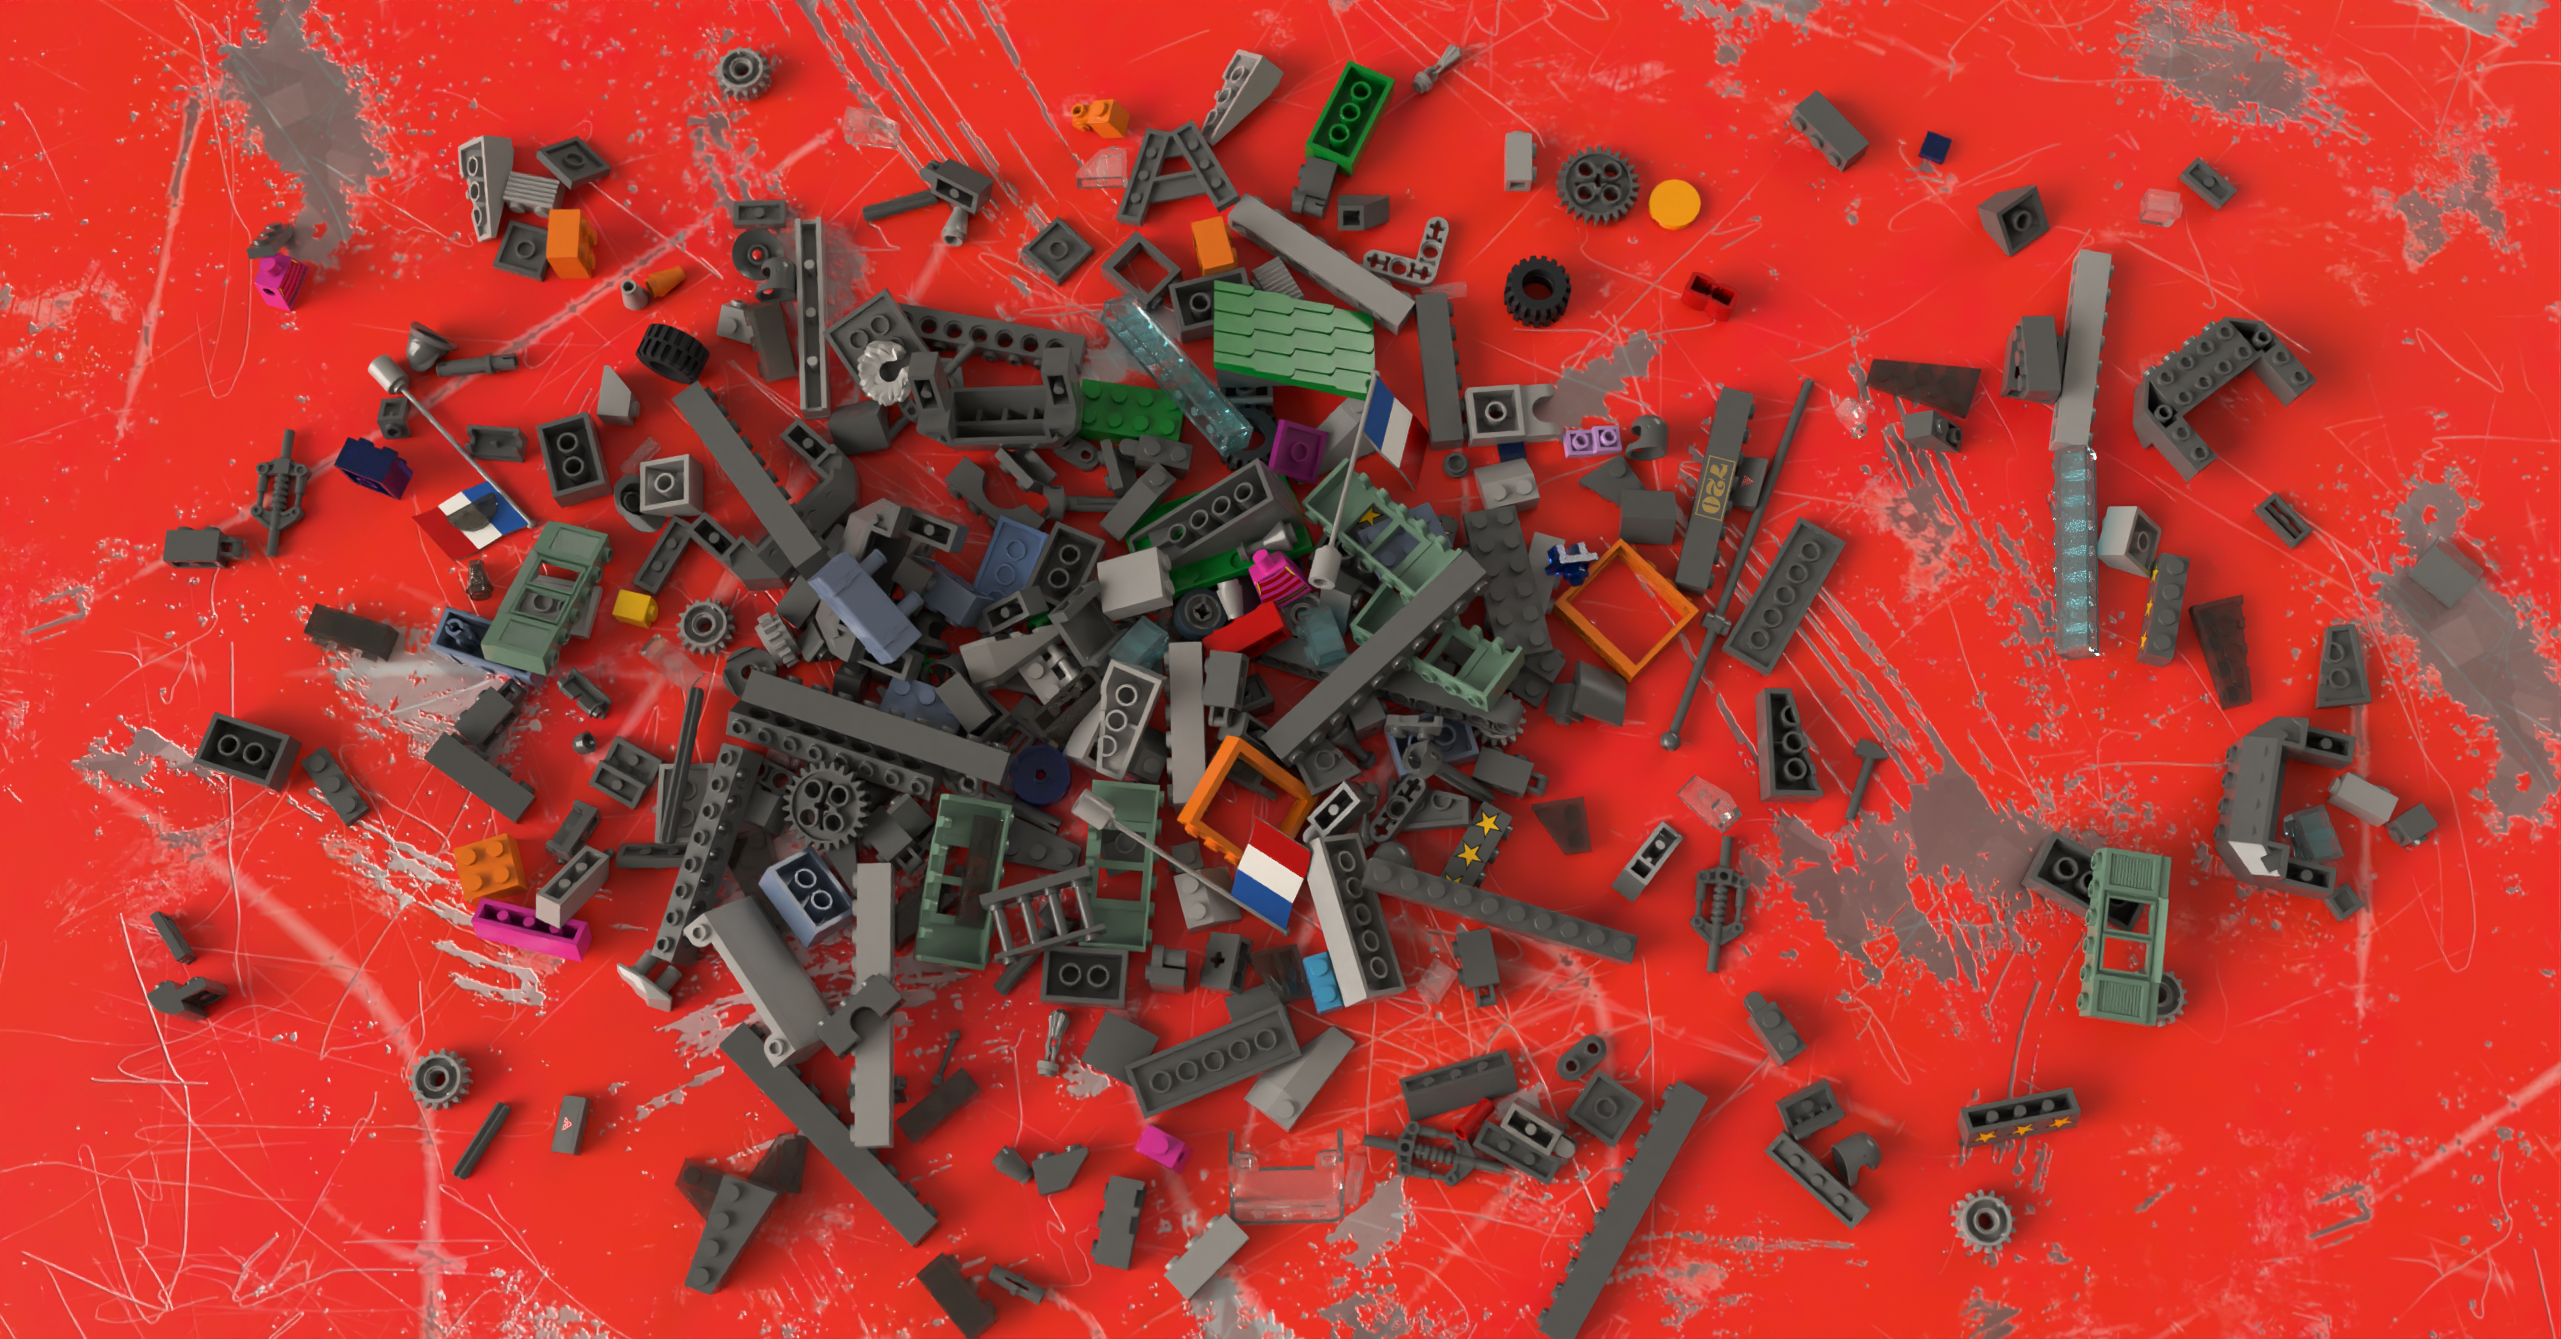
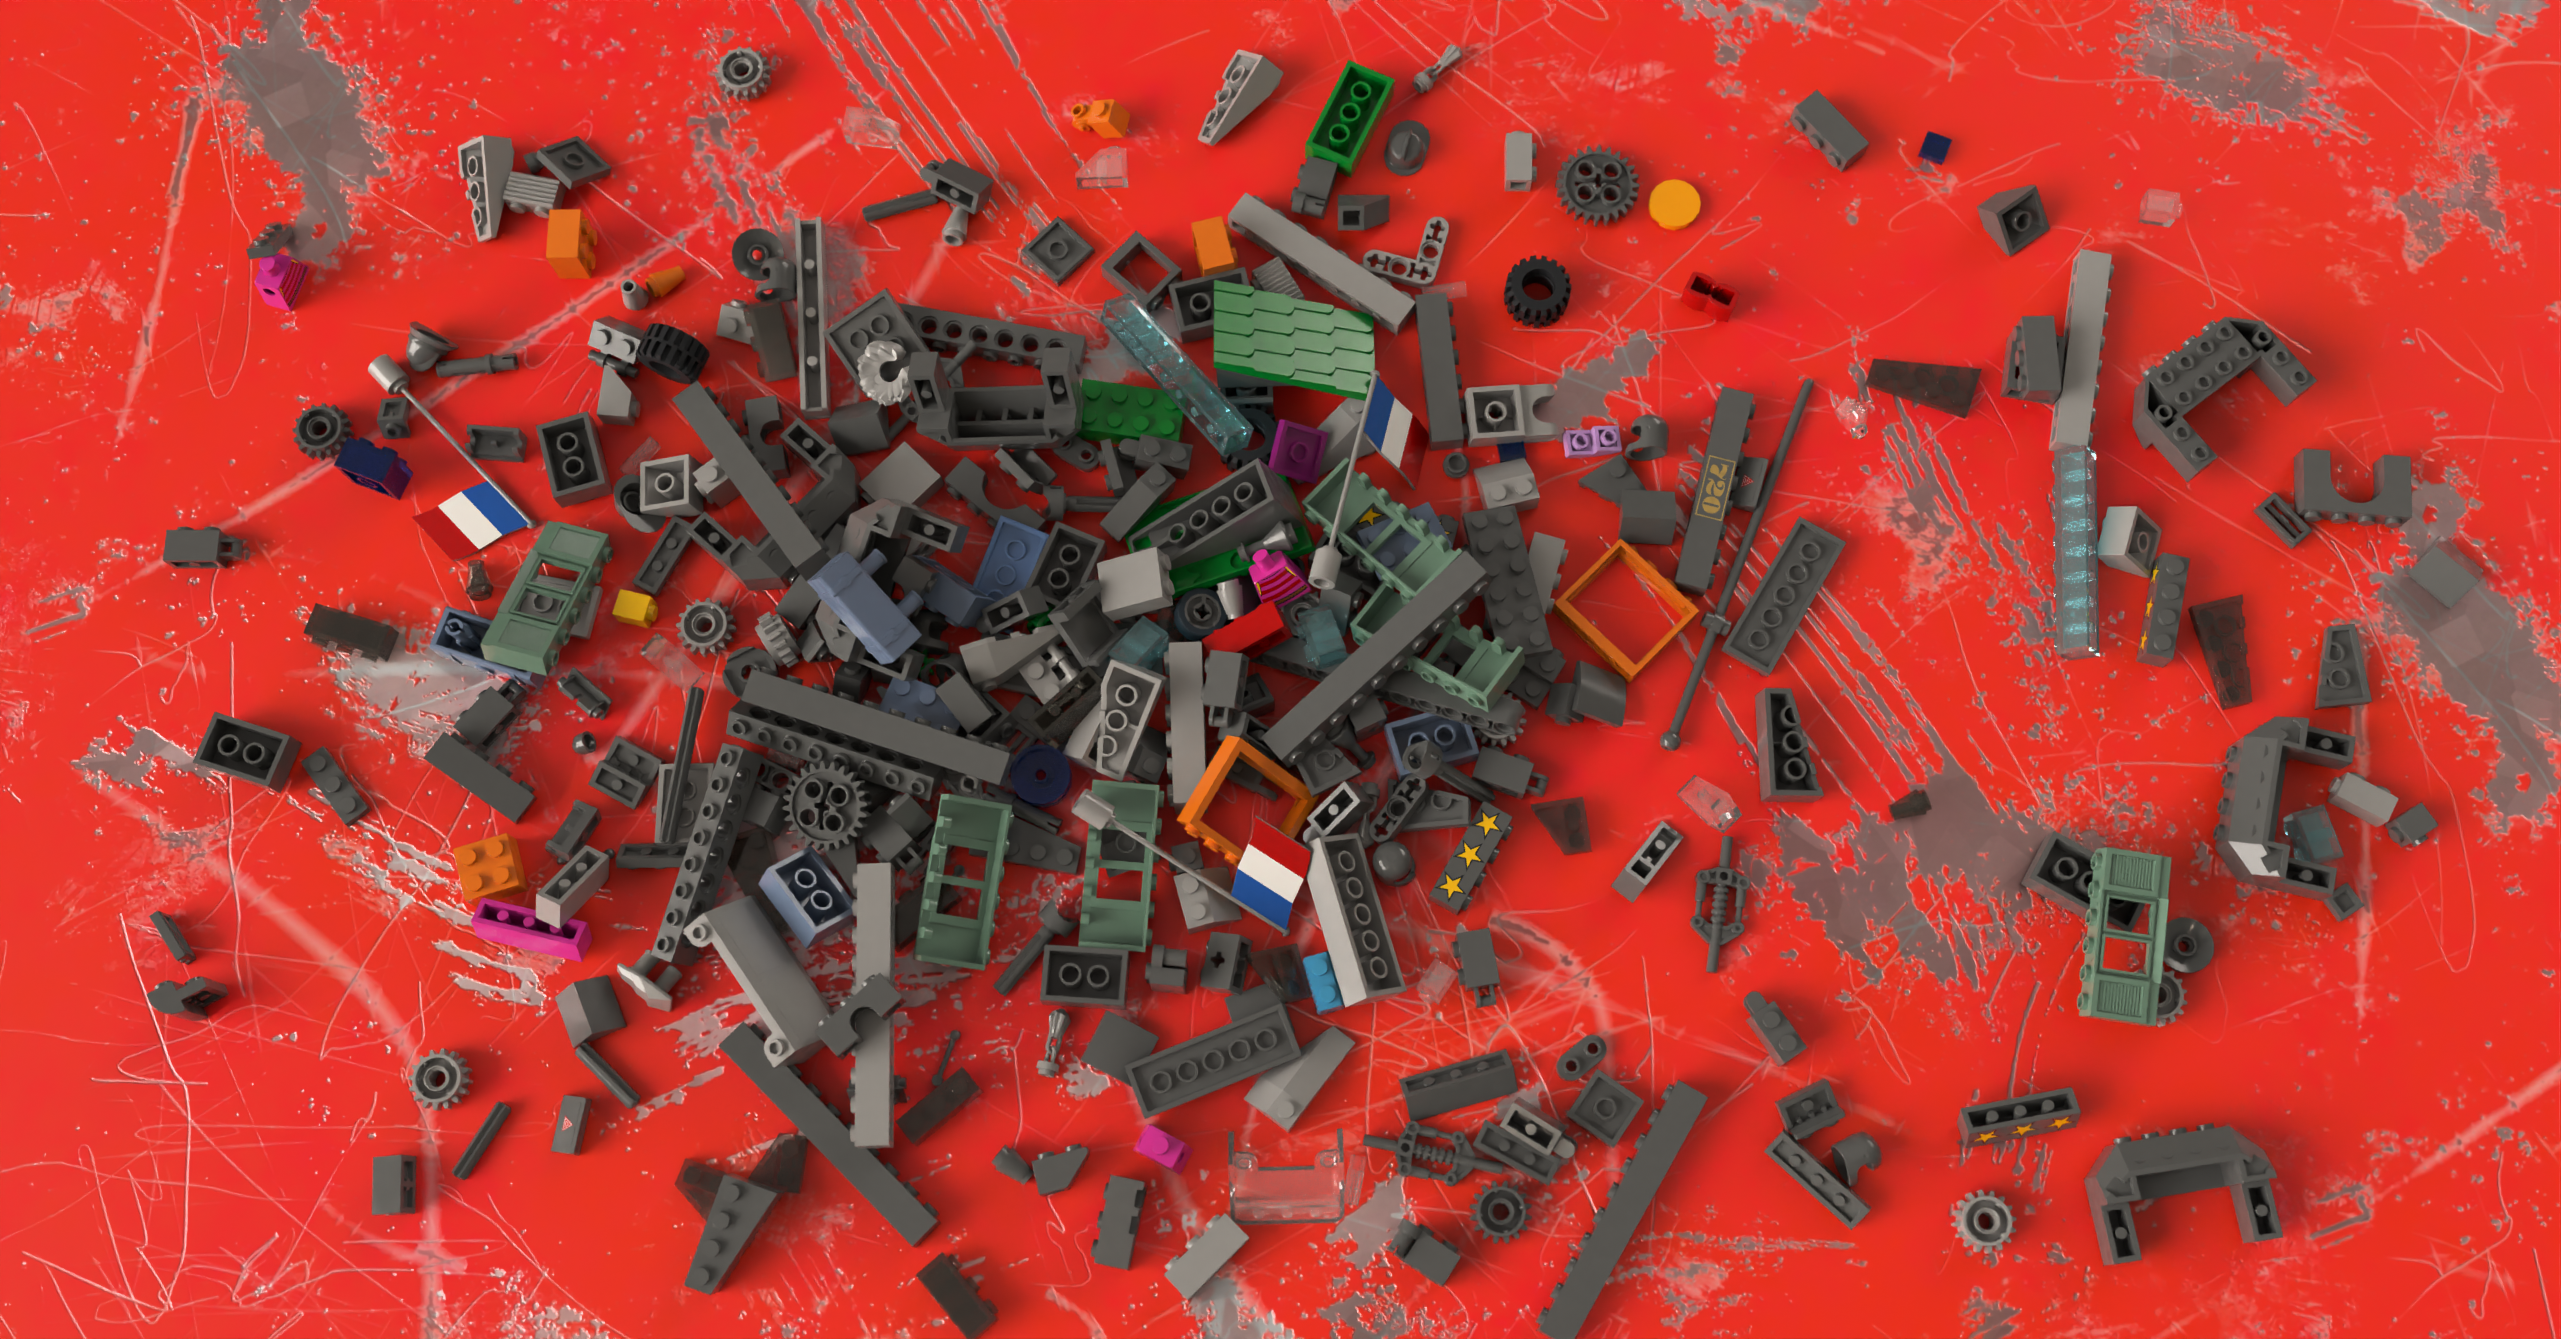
(282, 469): dark grey bar -> none
(313, 422): none -> dark grey gear
(394, 1185): none -> dark grey hinge
(475, 515): clear smoke tile -> none
(523, 251): dark grey tile -> none
(532, 162): none -> dark grey hinge
(590, 1010): none -> dark grey slope
(608, 1075): none -> dark grey axle
(615, 339): none -> dark grey brick
(715, 484): none -> light grey brick
(760, 214): dark grey plate -> none
(762, 418): none -> dark grey arch
(902, 477): none -> light grey brick
(978, 871): clear smoke tile -> none
(999, 1275): dark grey pin -> none
(1023, 895): dark grey fence -> none
(1149, 187): dark grey plate -> none
(1406, 148): none -> dark grey piece
(1412, 725): dark grey wing -> none
(1424, 1252): none -> dark grey hinge
(1474, 1118): red hinge -> none
(1486, 1219): none -> dark grey gear
(1498, 911): dark grey brick -> none
(1572, 566): clear blue hips -> none
(1870, 753): dark grey piece -> none
(1910, 805): none -> clear smoke cone
(1932, 432): dark grey slope -> none
(2178, 1166): none -> dark grey wedge
(2197, 941): none -> dark grey dish
(2207, 183): dark grey plate -> none
(2317, 498): none -> dark grey arch

